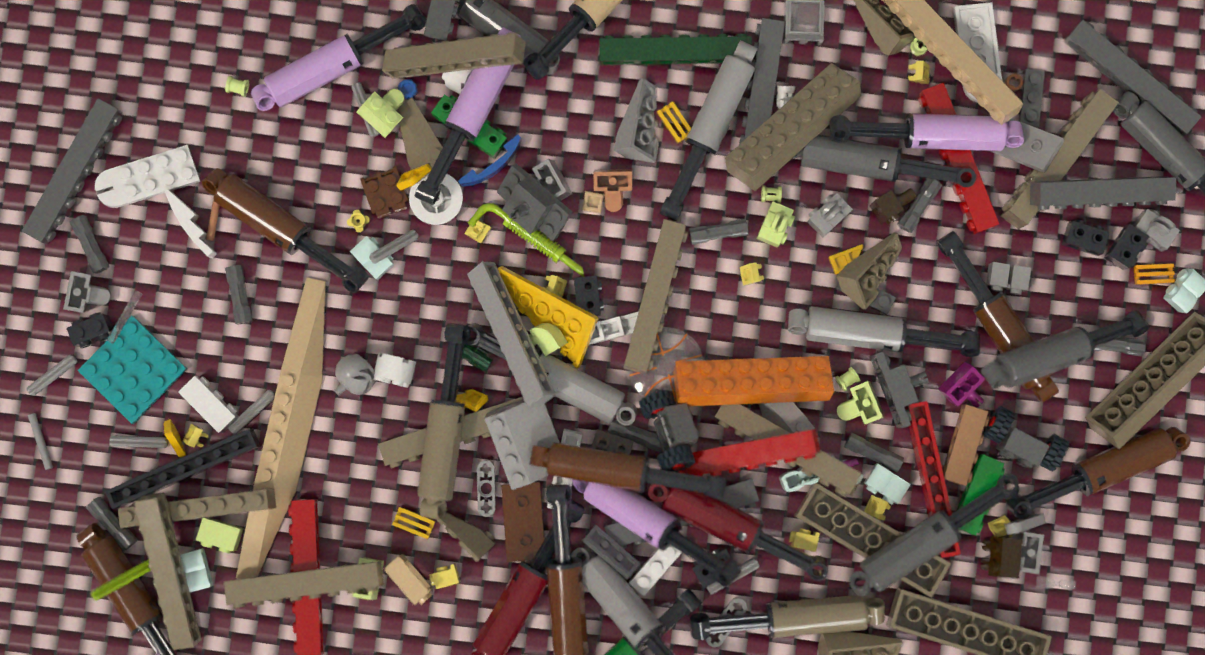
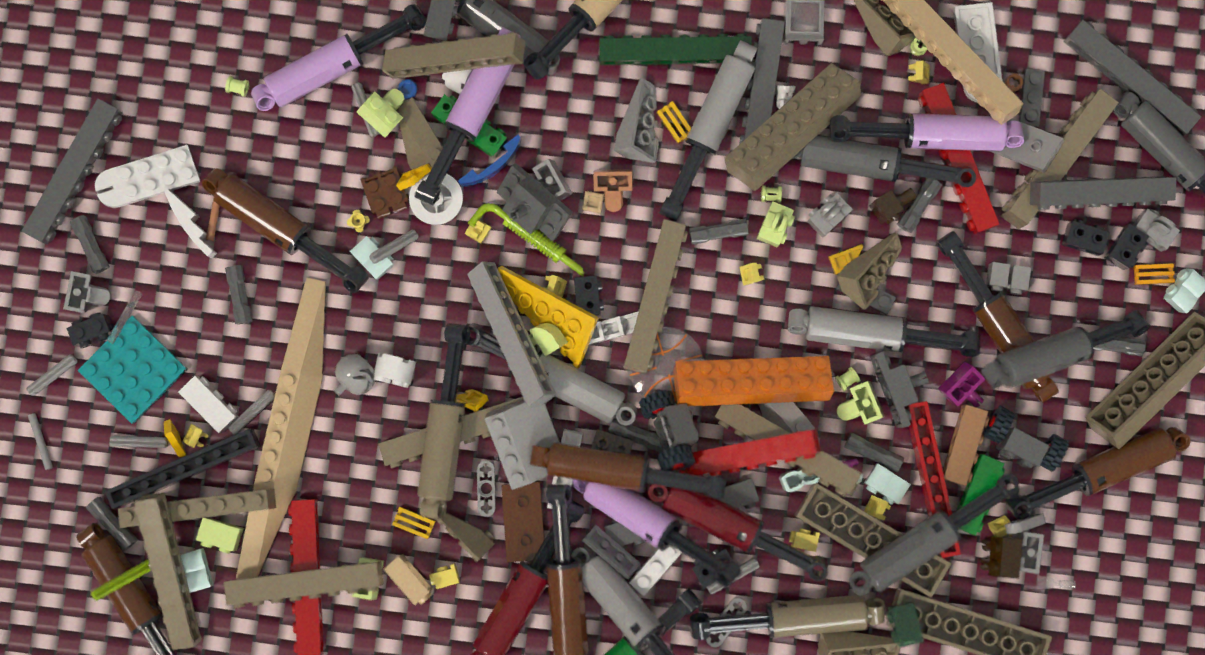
(476, 357): clear green axle -> none
(905, 624): none -> clear green brick

